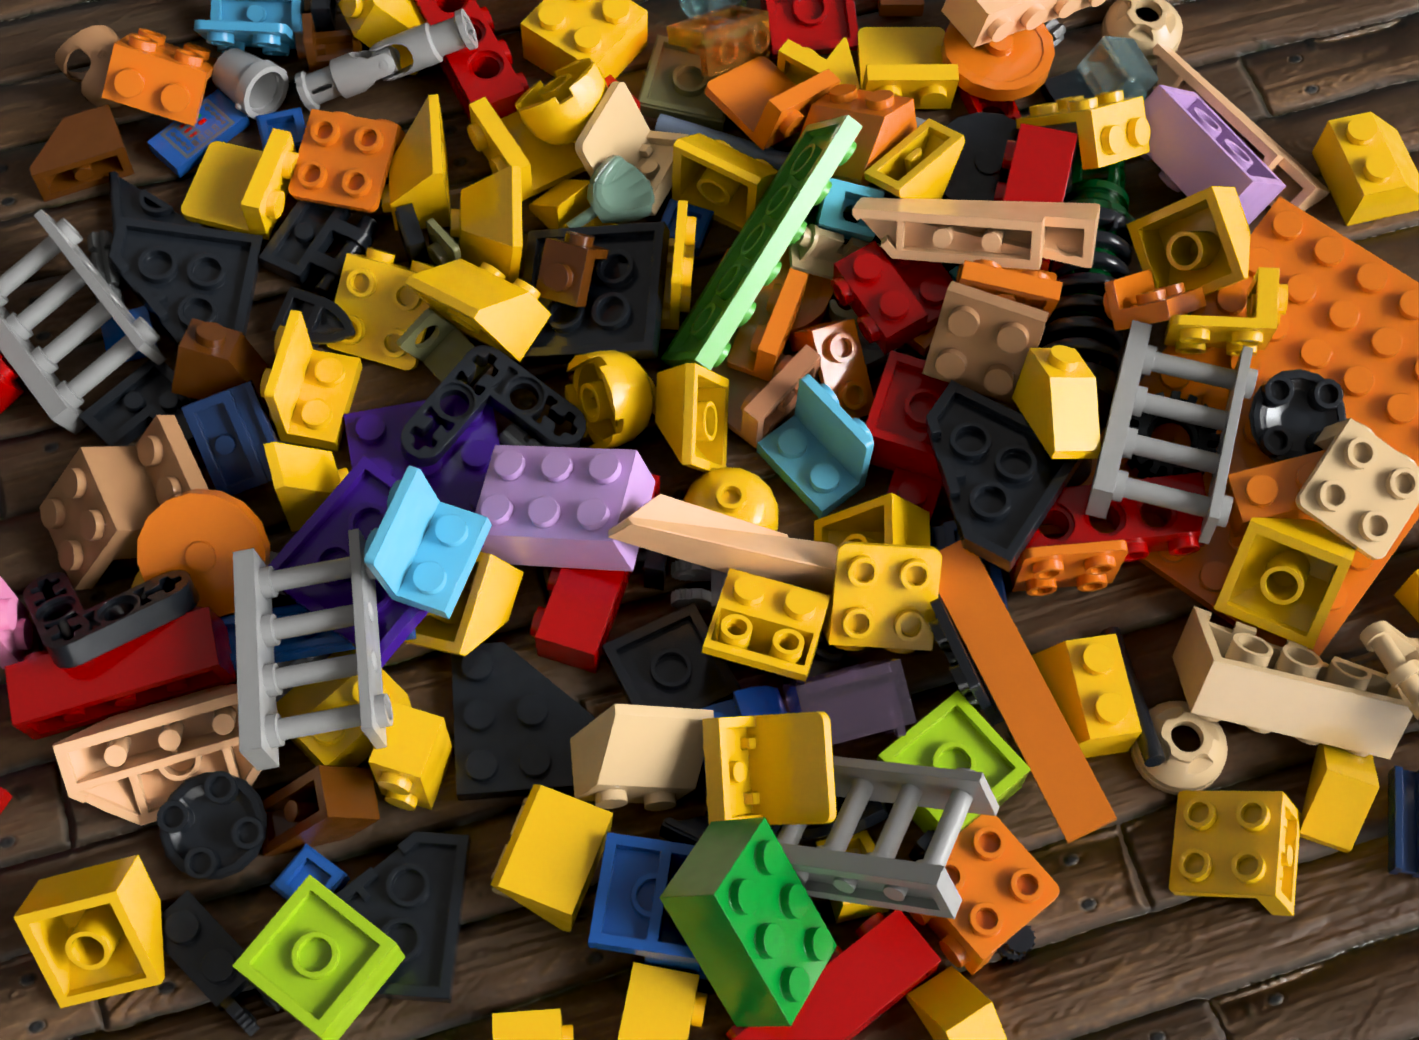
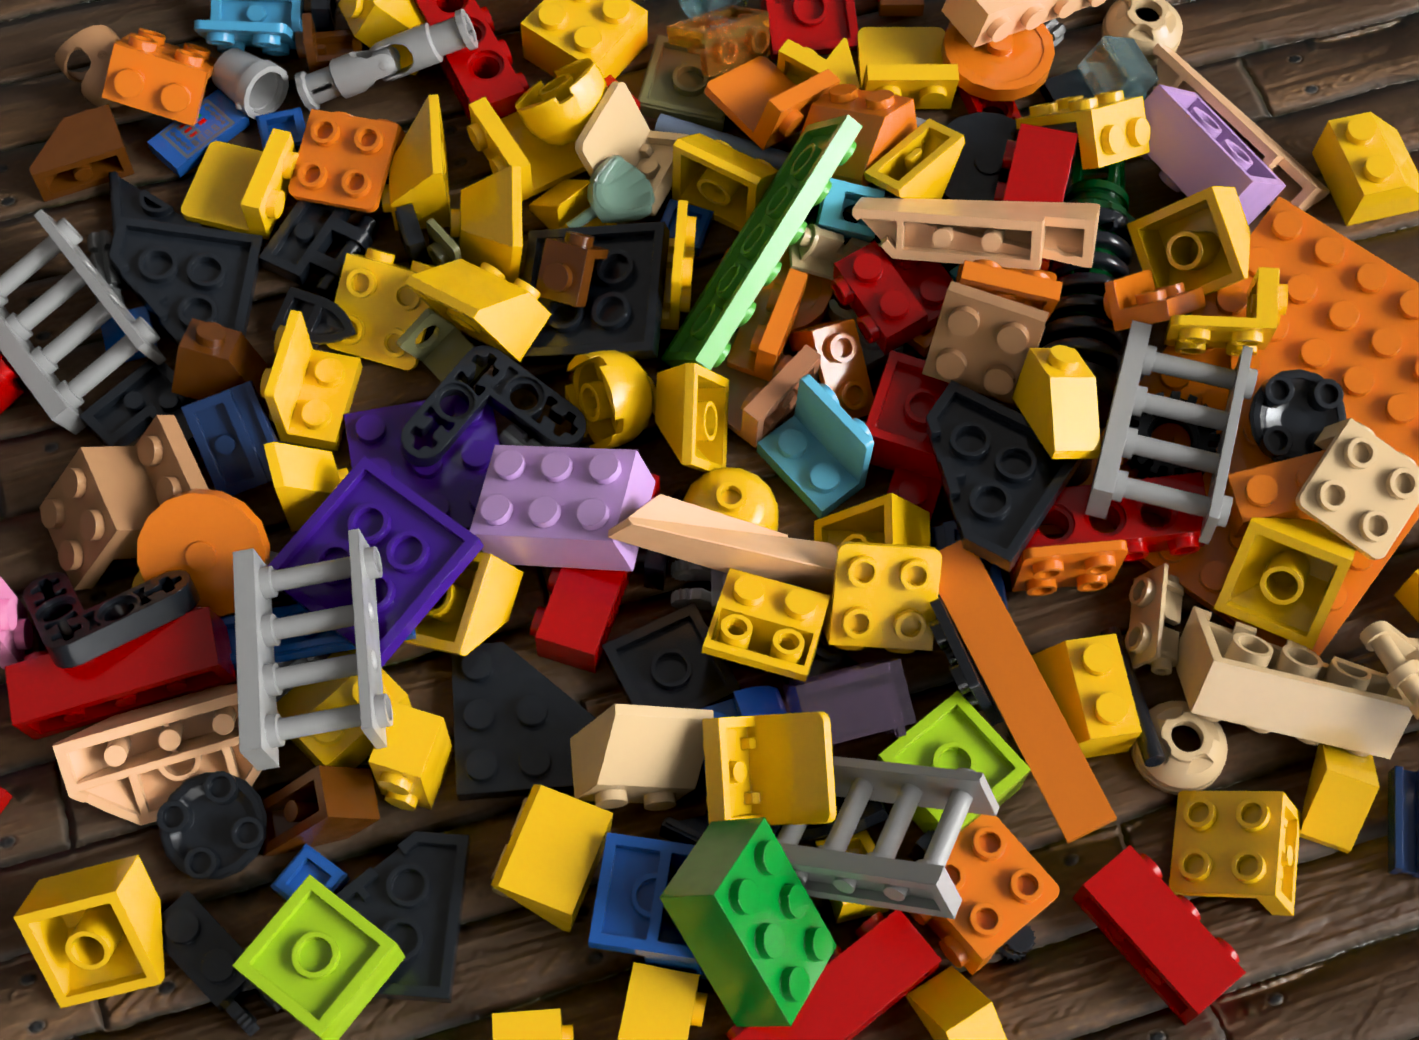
(424, 546): medium azure bracket -> none
(1154, 600): none -> tan hinge
(1159, 934): none -> red brick

